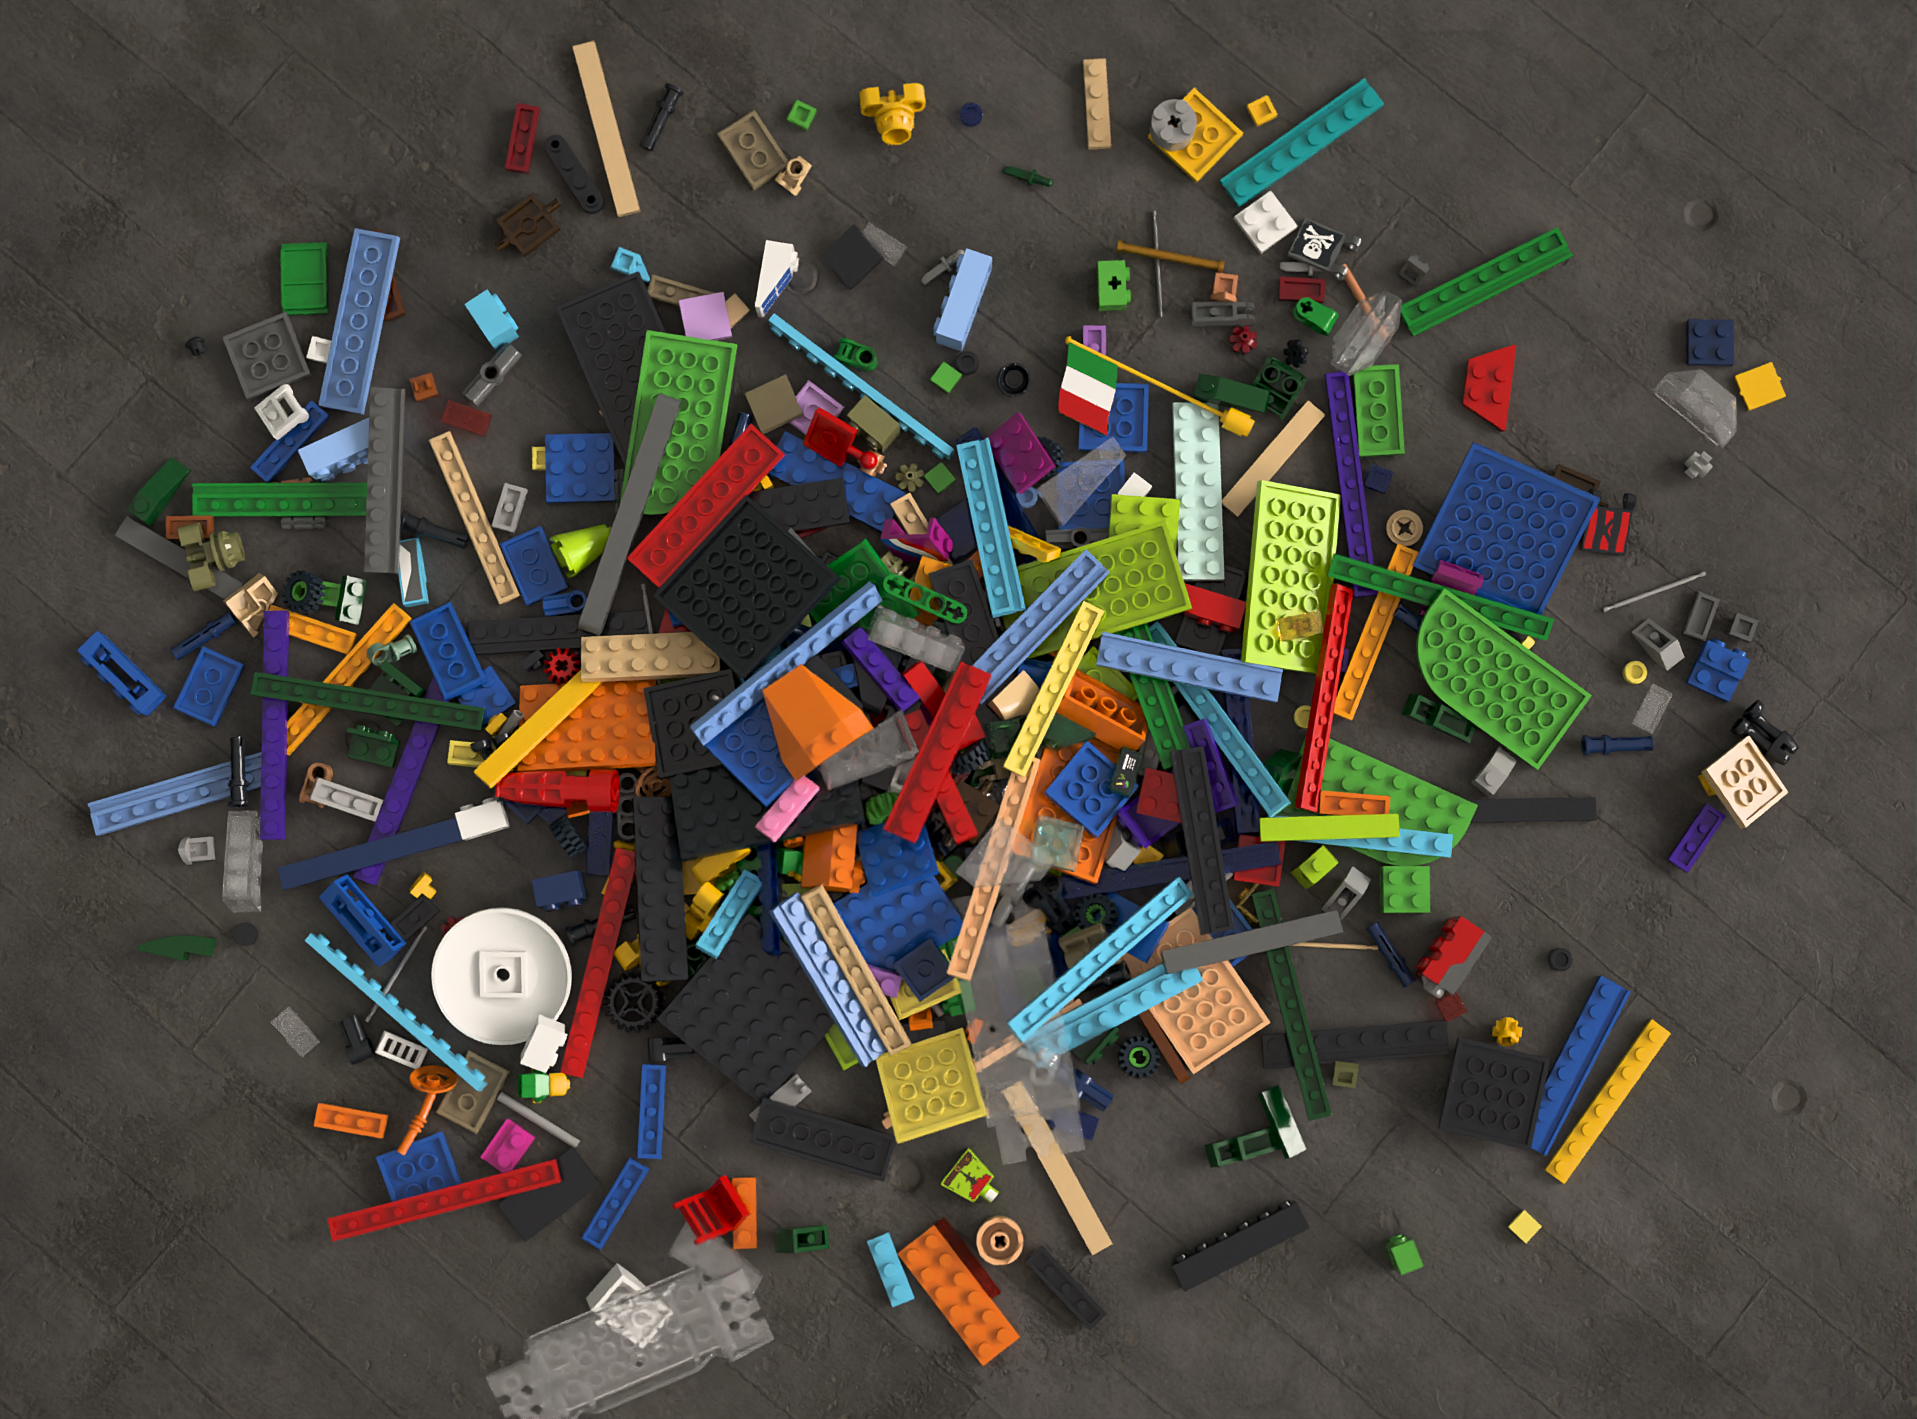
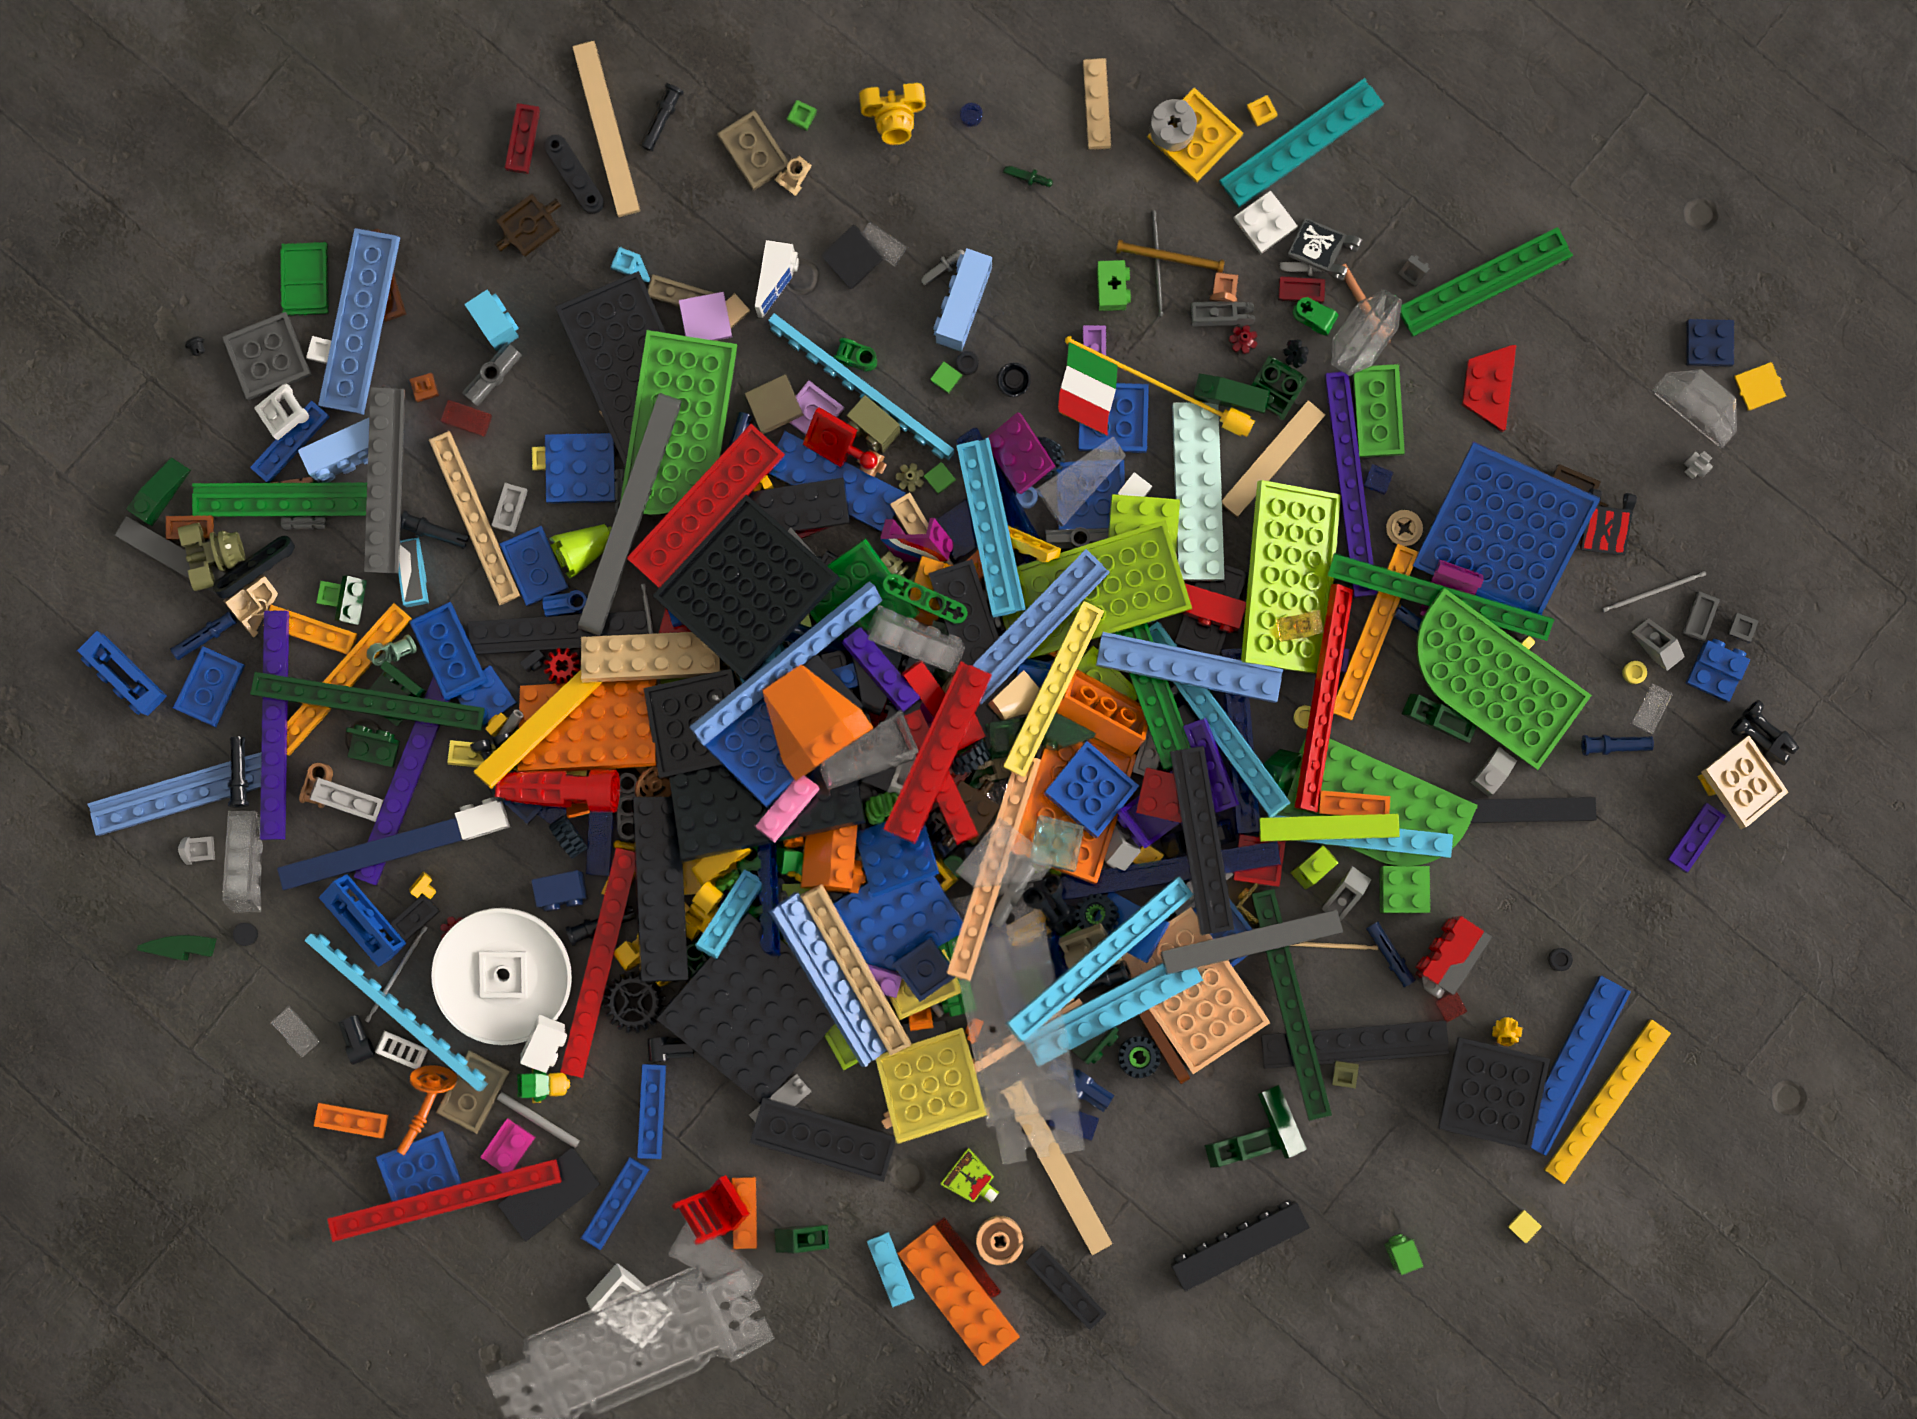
(253, 567): none -> black plate
(313, 592): black bush -> none
(1043, 1058): clear piece -> none
(1125, 772): tile -> none

